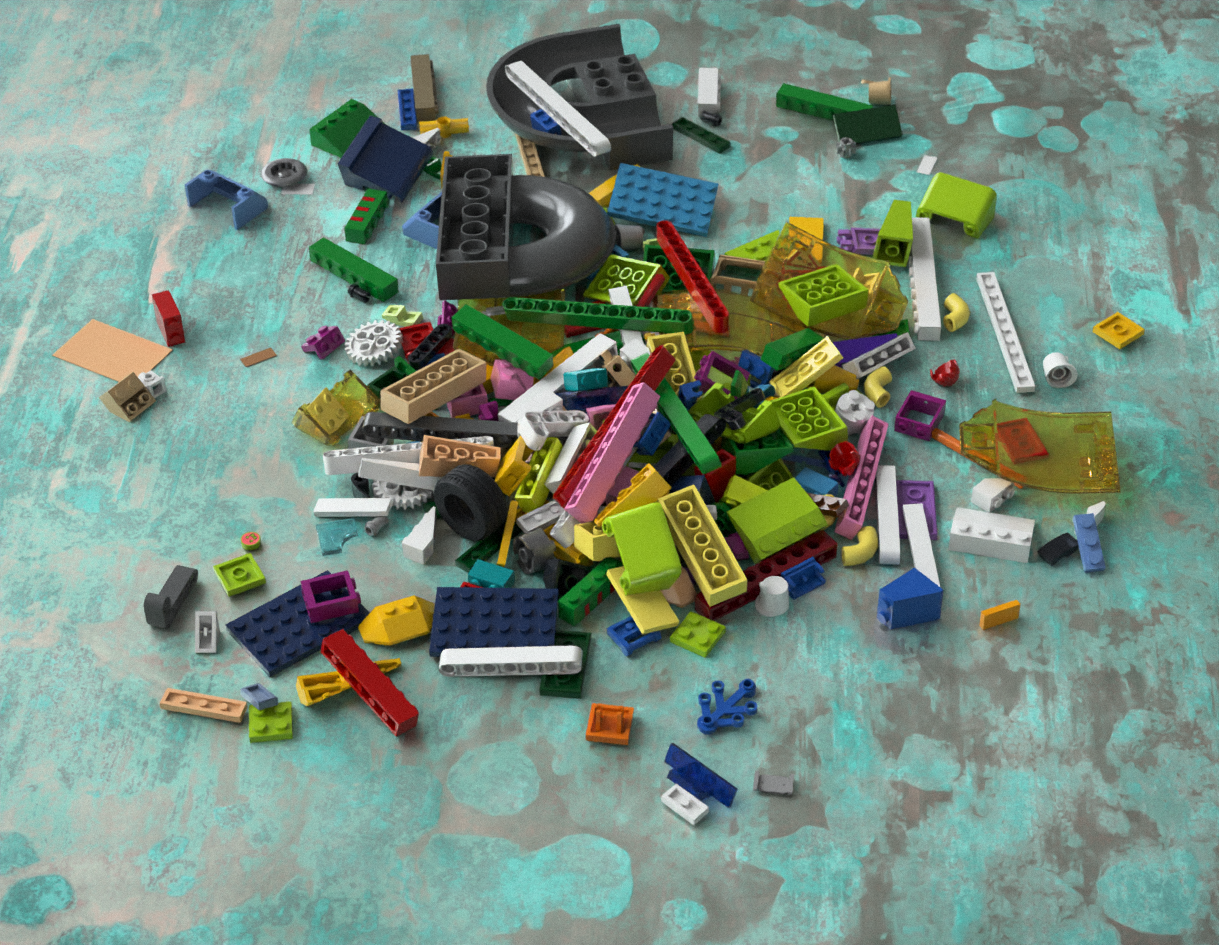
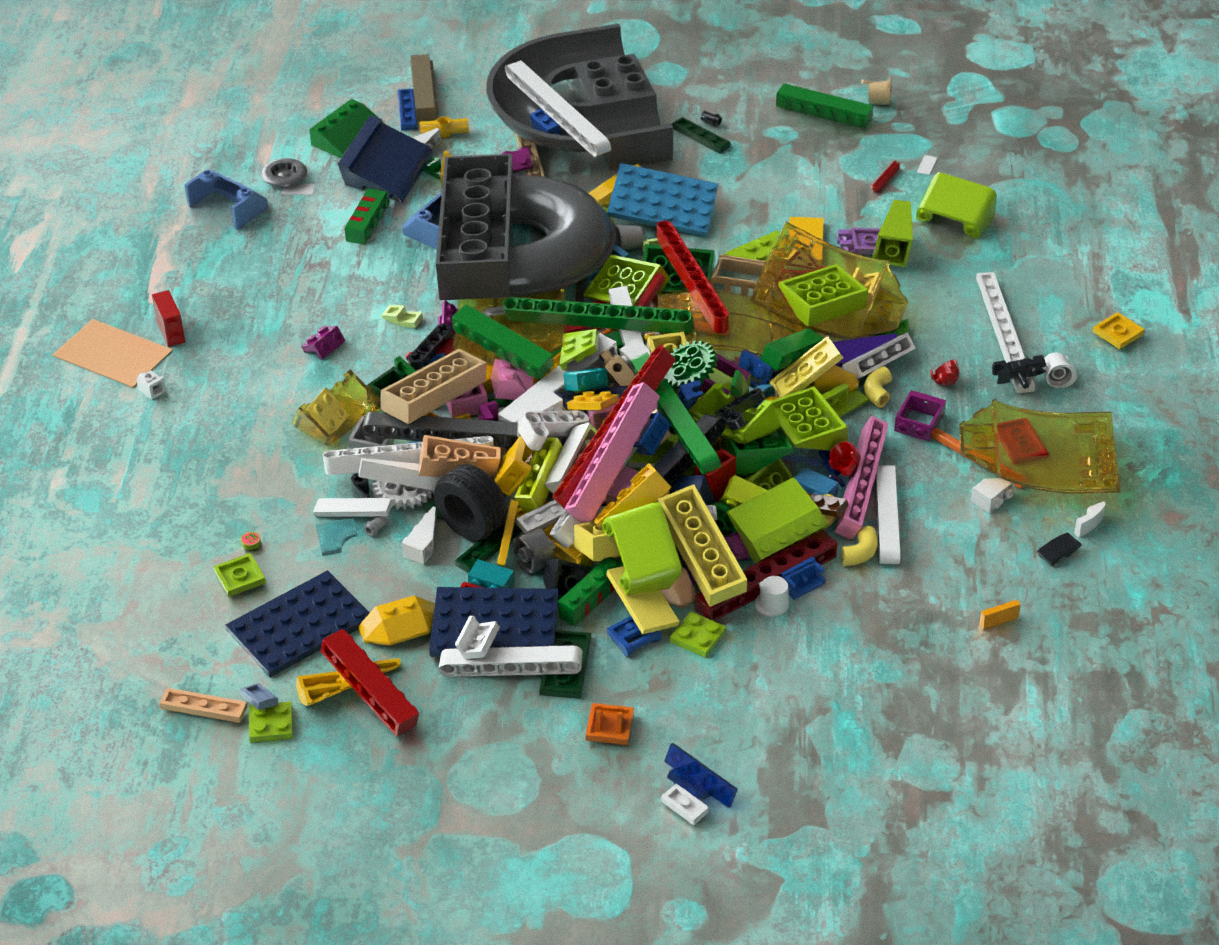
(127, 398): tan slope -> none
(163, 607): dark grey beam -> none
(206, 631): white slope -> none
(258, 357): medium nougat sticker -> none
(330, 608): magenta window -> none
(353, 269): green brick -> none
(355, 291): black pin -> none
(373, 343): white gear -> none
(414, 335): red plate -> none
(476, 638): none -> white bracket
(521, 159): none -> magenta bracket
(578, 346): none -> lime wing
(592, 401): none -> yellow plate
(691, 364): none -> green gear
(709, 90): white brick -> none
(710, 722): blue plant -> none
(741, 273): clear green plate -> none
(773, 783): light grey piece -> none
(846, 147): light grey gear -> none
(854, 410): white brick -> none
(868, 124): dark green tile -> none
(885, 176): none -> red axle
(909, 601): blue slope -> none
(916, 493): medium lavender tile -> none
(920, 541): white tile -> none
(923, 282): white brick -> none
(959, 312): light yellow cylinder -> none
(991, 535): white slope -> none
(1019, 369): none -> black piece
(1089, 543): medium blue plate -> none

